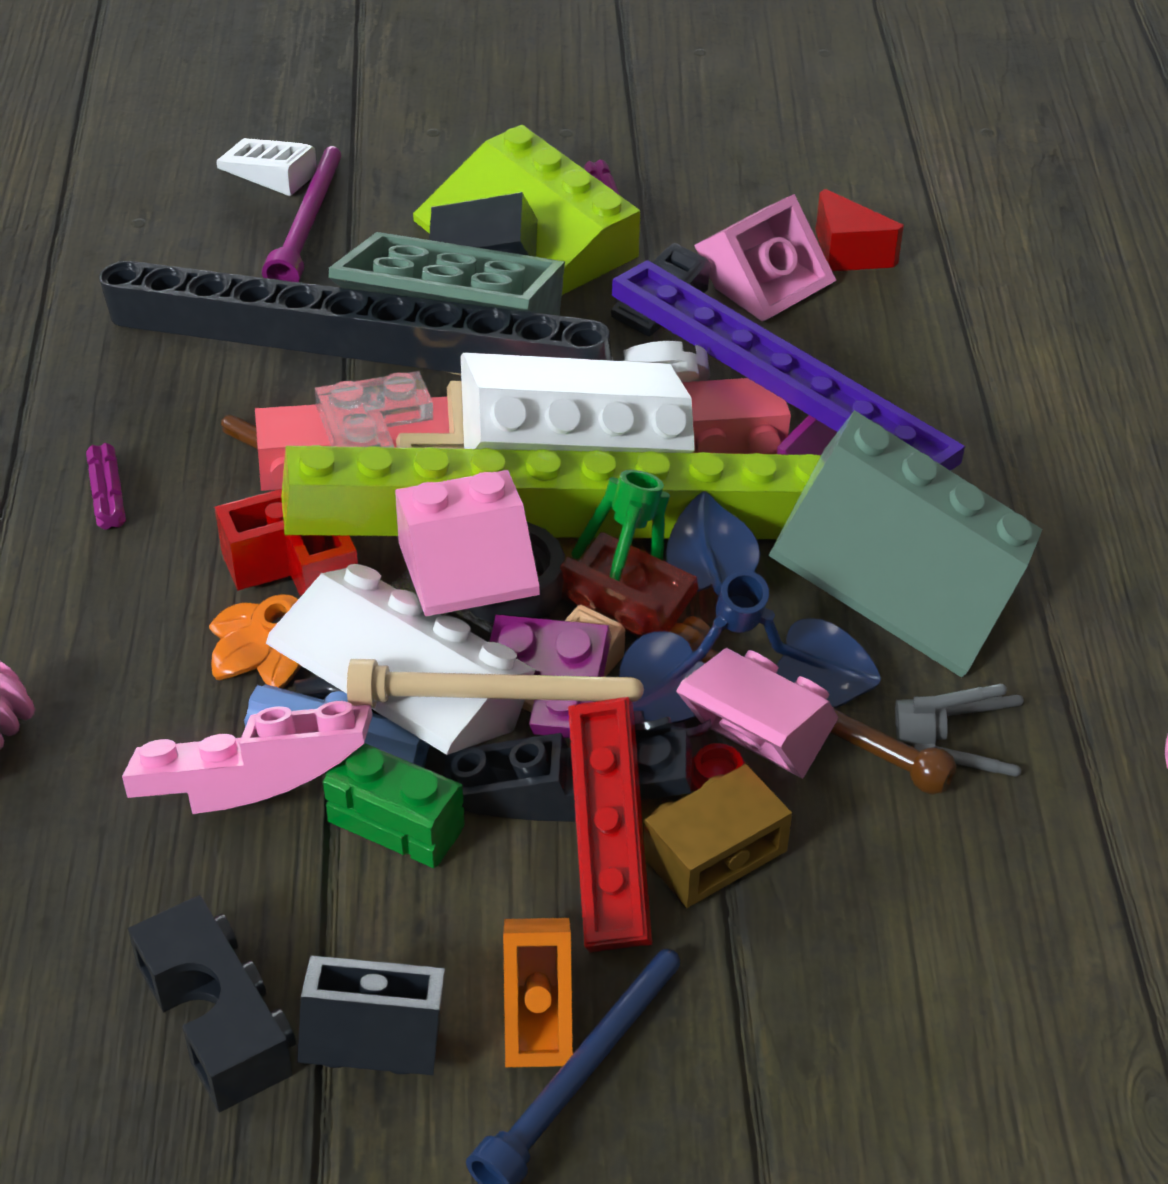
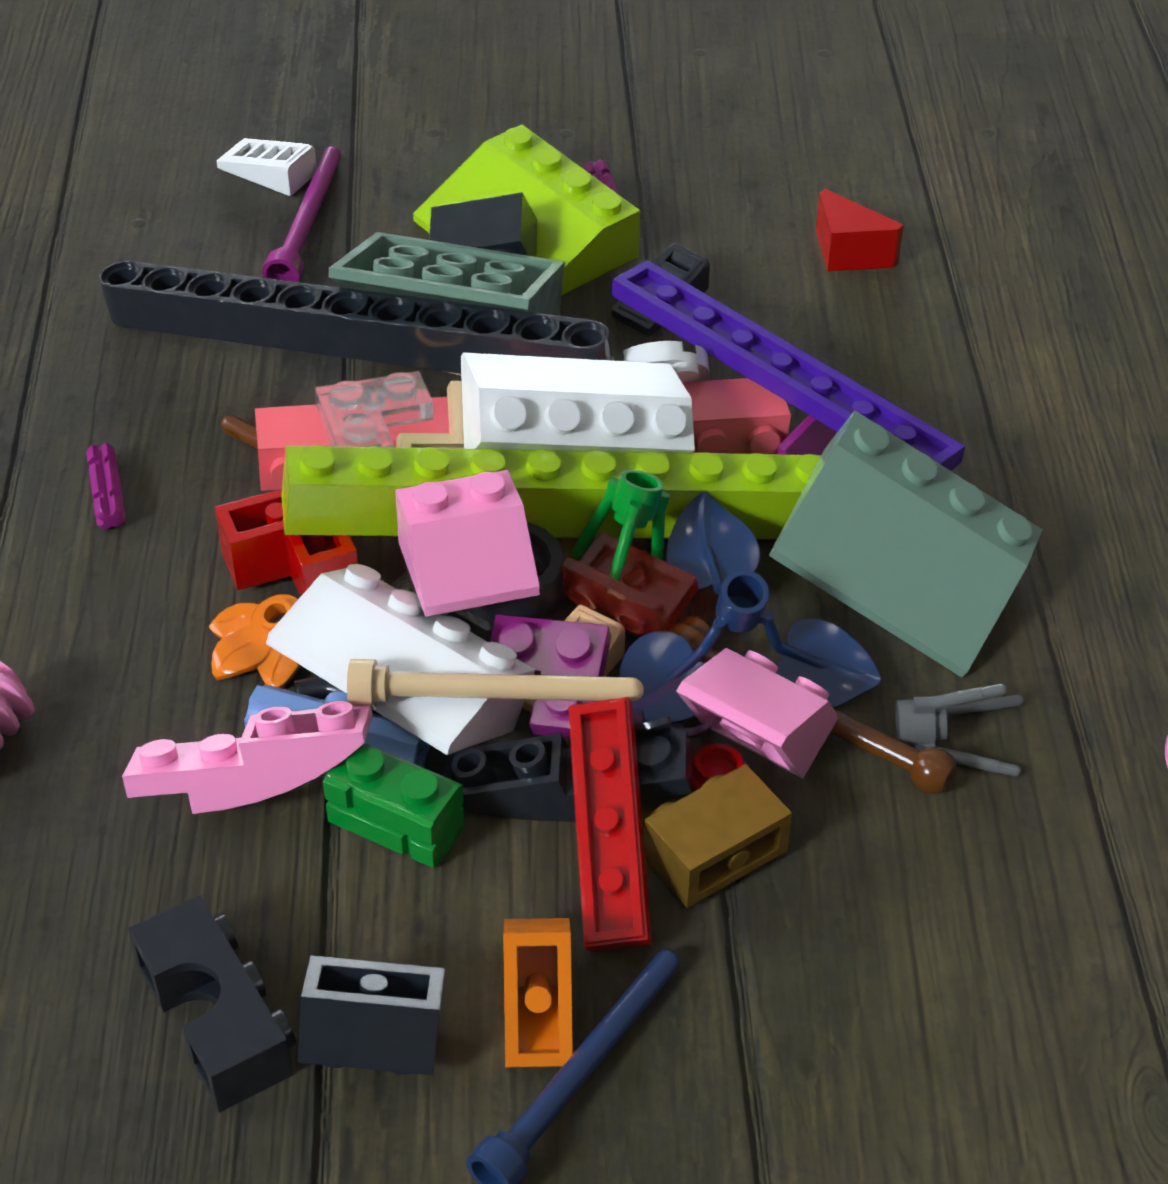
(767, 259): bright pink slope -> none

